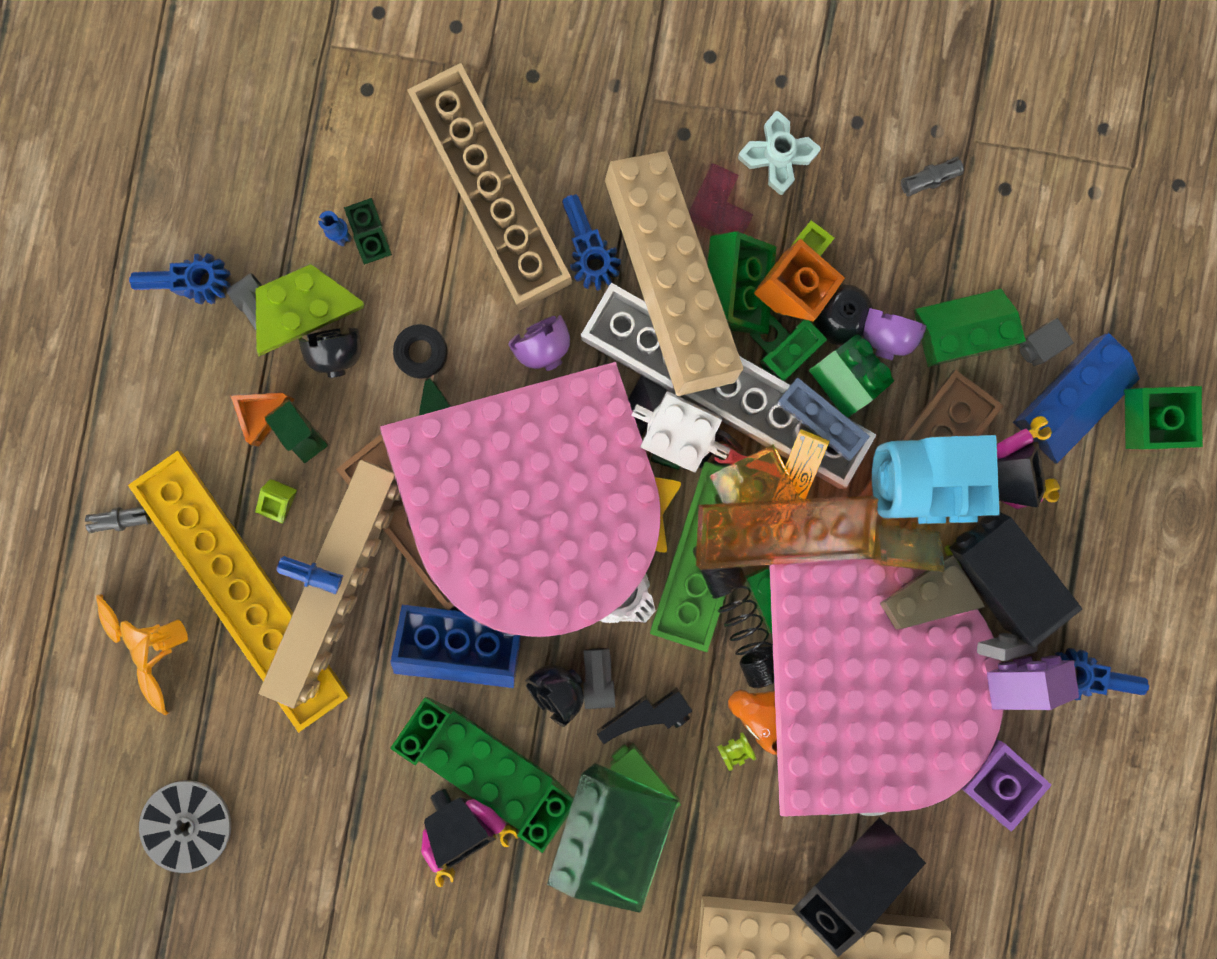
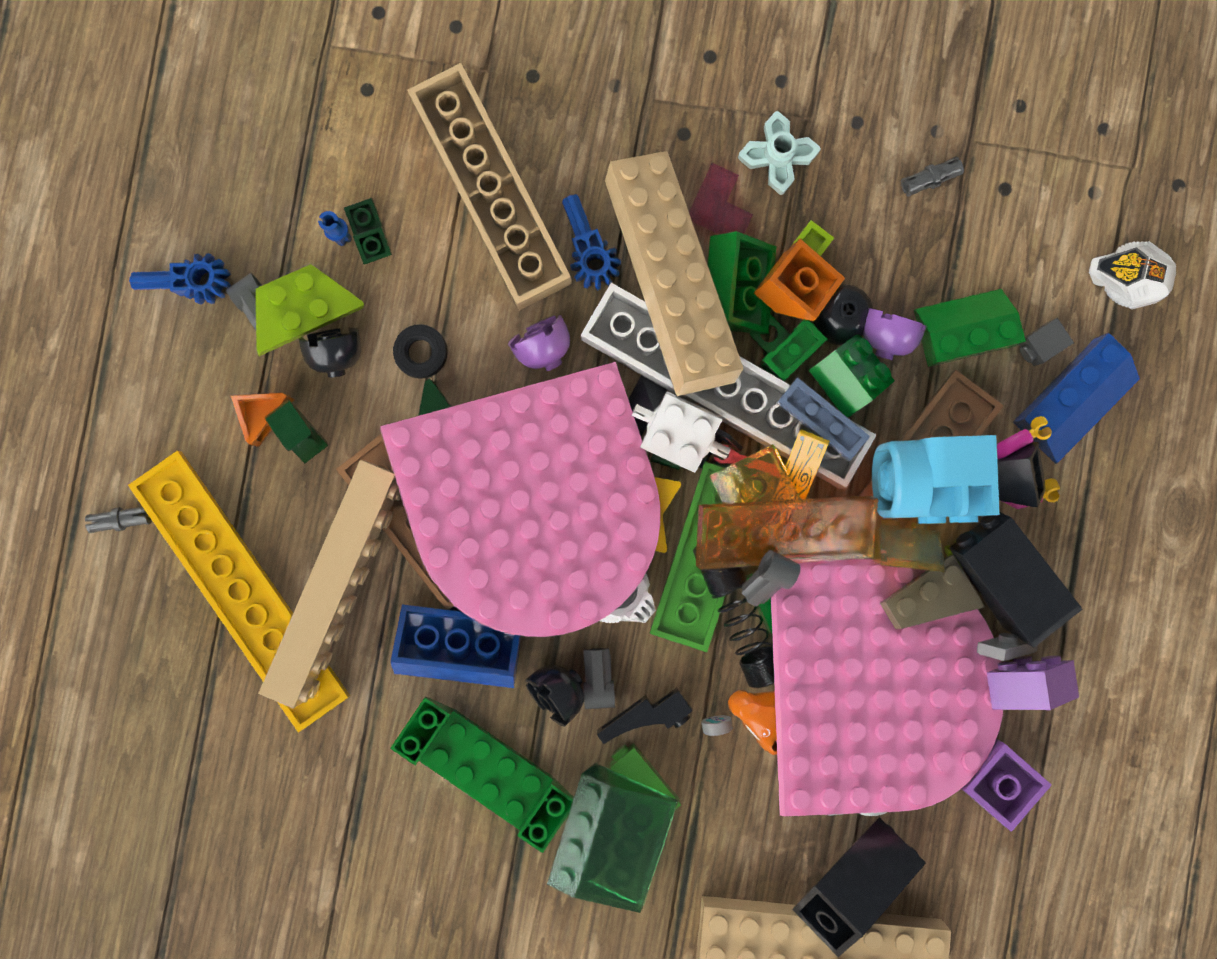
(138, 643): light orange plant -> none
(188, 849): light grey piece -> none
(275, 500): lime slope -> none
(310, 574): blue axle -> none
(458, 832): black torso -> none
(717, 725): none -> light grey tile
(736, 752): lime bush -> none
(772, 574): none -> dark grey piece
(1099, 678): blue gear -> none
(1135, 274): none -> white helmet
(1163, 417): green brick -> none

